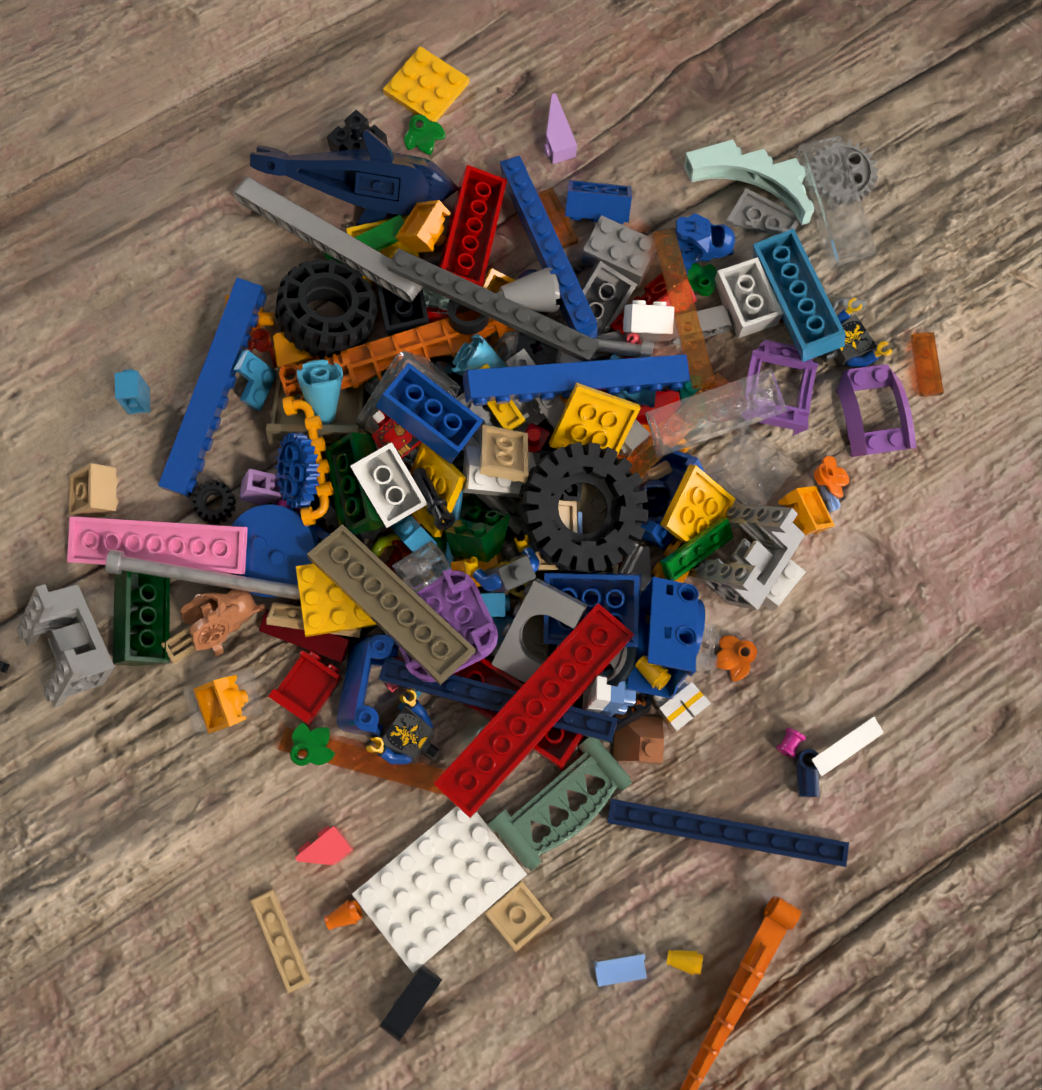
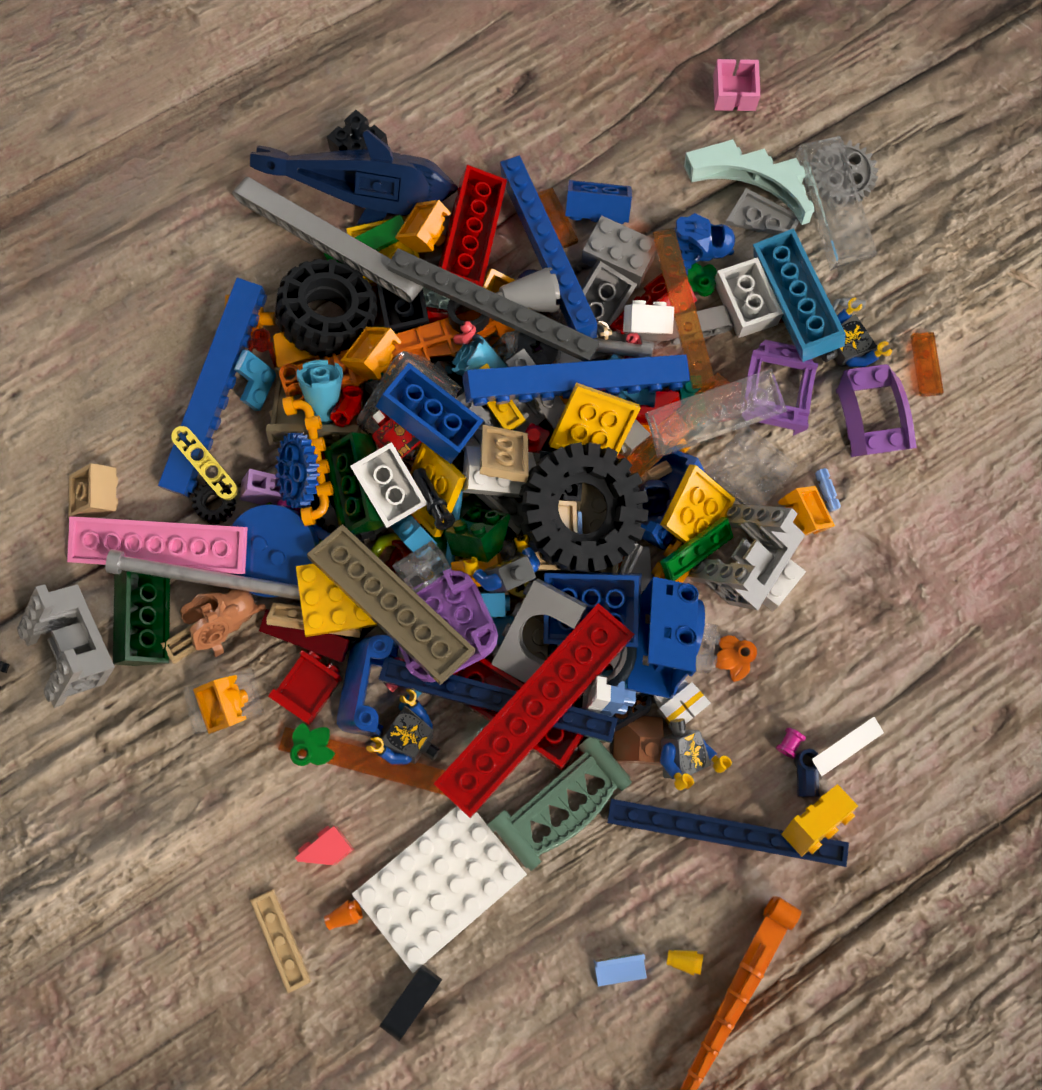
(132, 392): dark azure brick -> none
(202, 465): none -> light yellow beam
(347, 406): none -> red piece
(371, 352): none -> light orange brick
(423, 137): green plate -> none
(426, 85): yellow plate -> none
(468, 333): none -> coral arm
(518, 916): tan tile -> none
(559, 138): lavender slope -> none
(603, 330): none -> tan axle
(654, 674): yellow cone -> none
(686, 754): none -> torso
(738, 90): none -> bright pink piece
(820, 821): none -> yellow wedge
(831, 475): orange plate -> none

